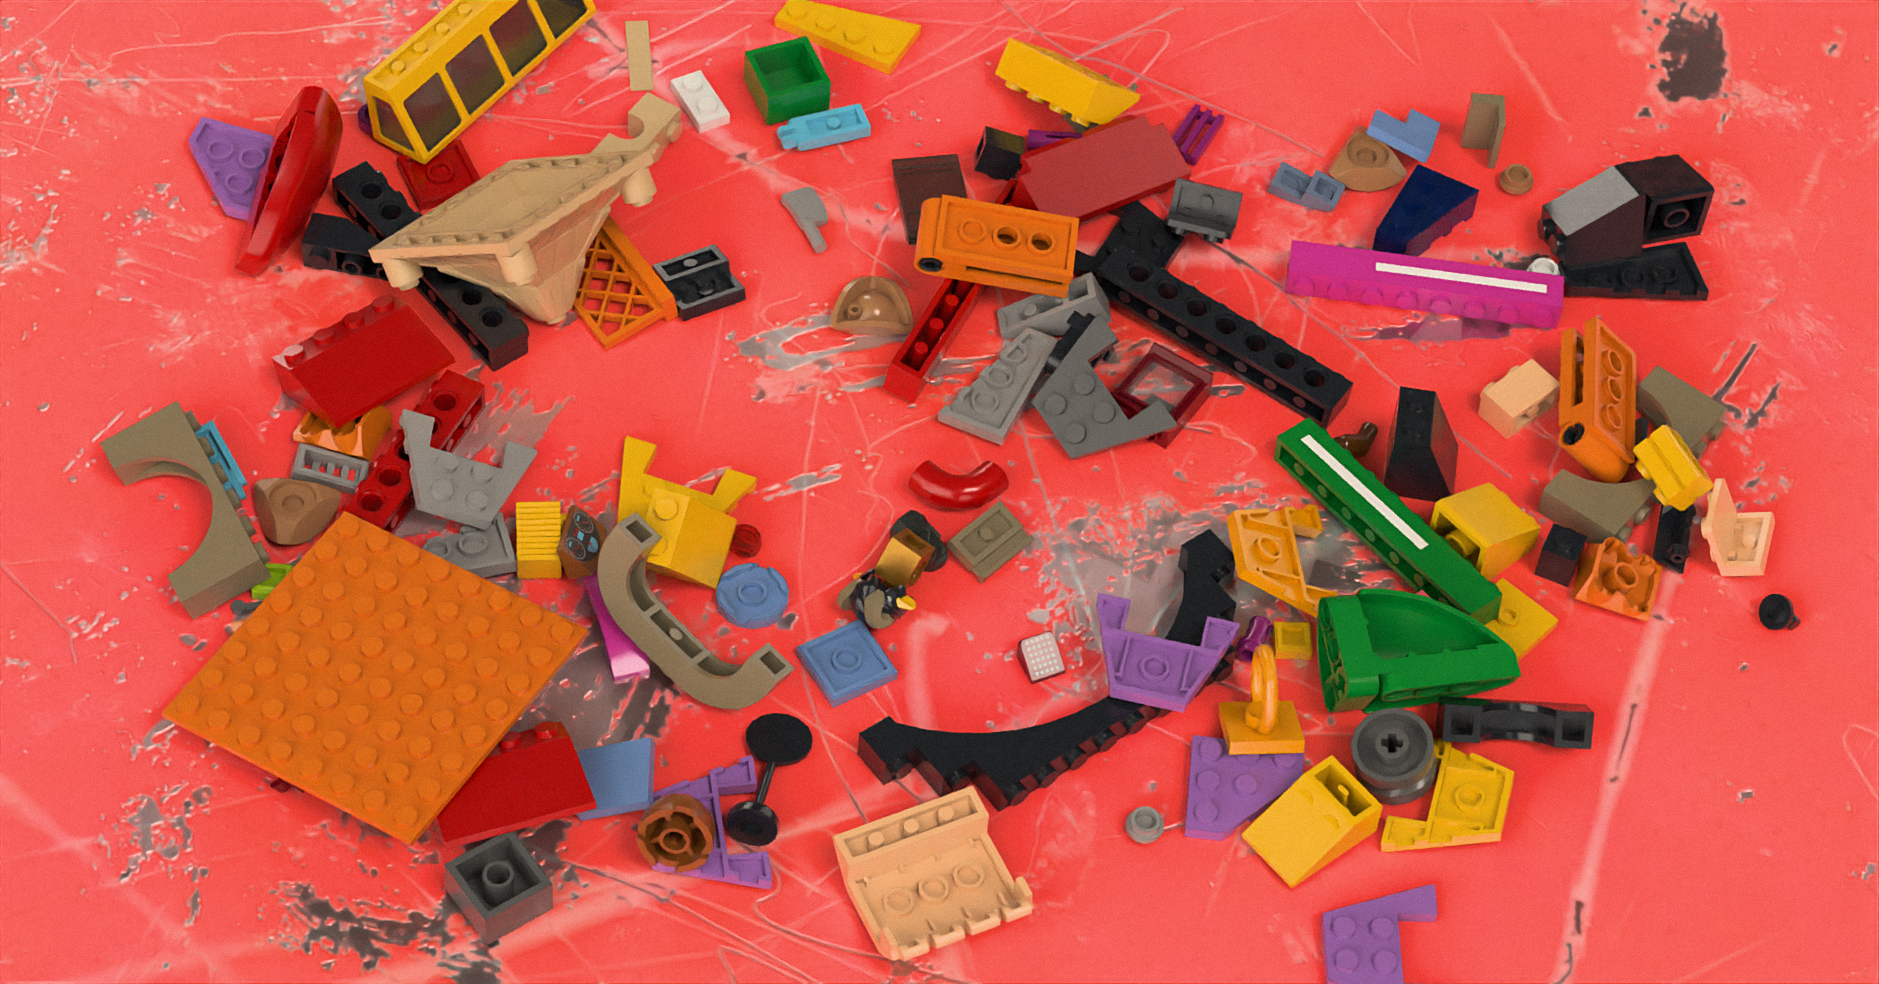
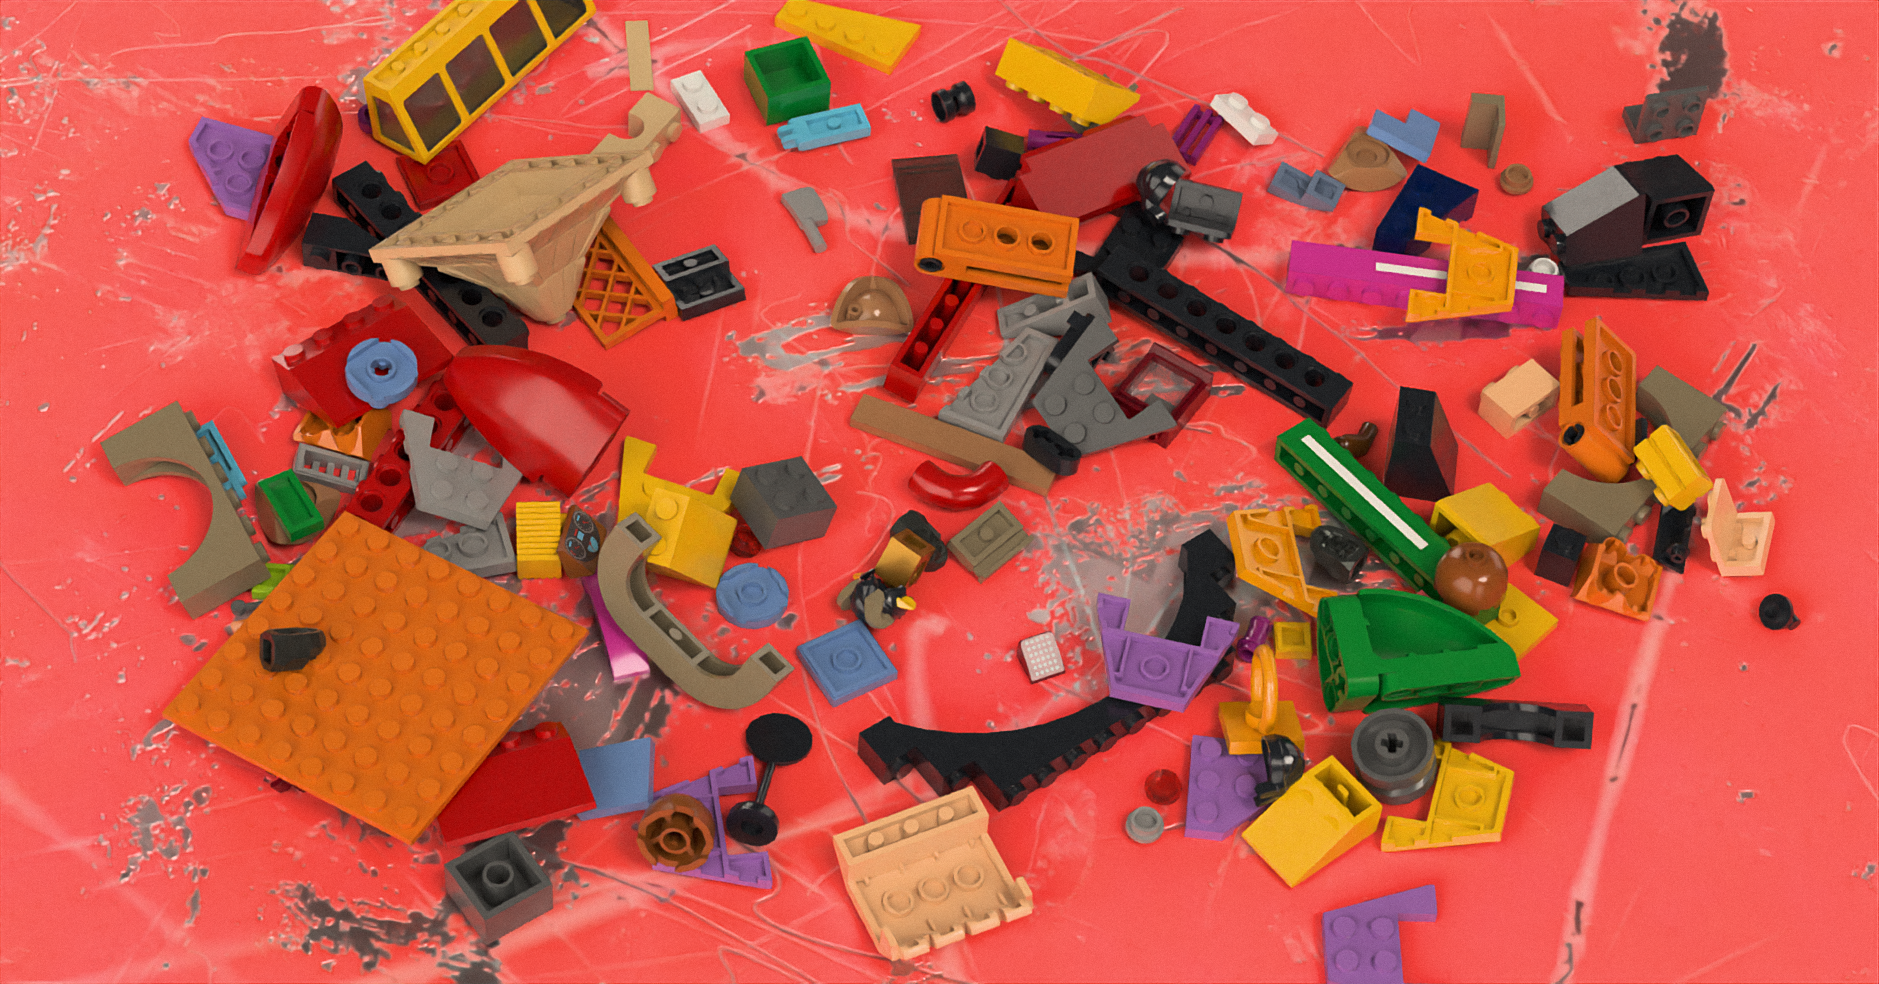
(290, 648): none -> pearl dark grey rock
(291, 505): none -> green tile
(377, 389): none -> medium blue plate
(536, 411): none -> red panel
(783, 502): none -> dark grey brick
(949, 443): none -> medium nougat tile
(954, 101): none -> black wheel
(1051, 450): none -> black beam
(1154, 184): none -> black piece
(1163, 787): none -> clear red plate
(1244, 119): none -> white plate
(1283, 767): none -> black piece
(1338, 552): none -> pearl dark grey rock
(1471, 577): none -> dark orange cylinder
(1478, 273): none -> light orange wing
(1666, 115): none -> dark grey bracket

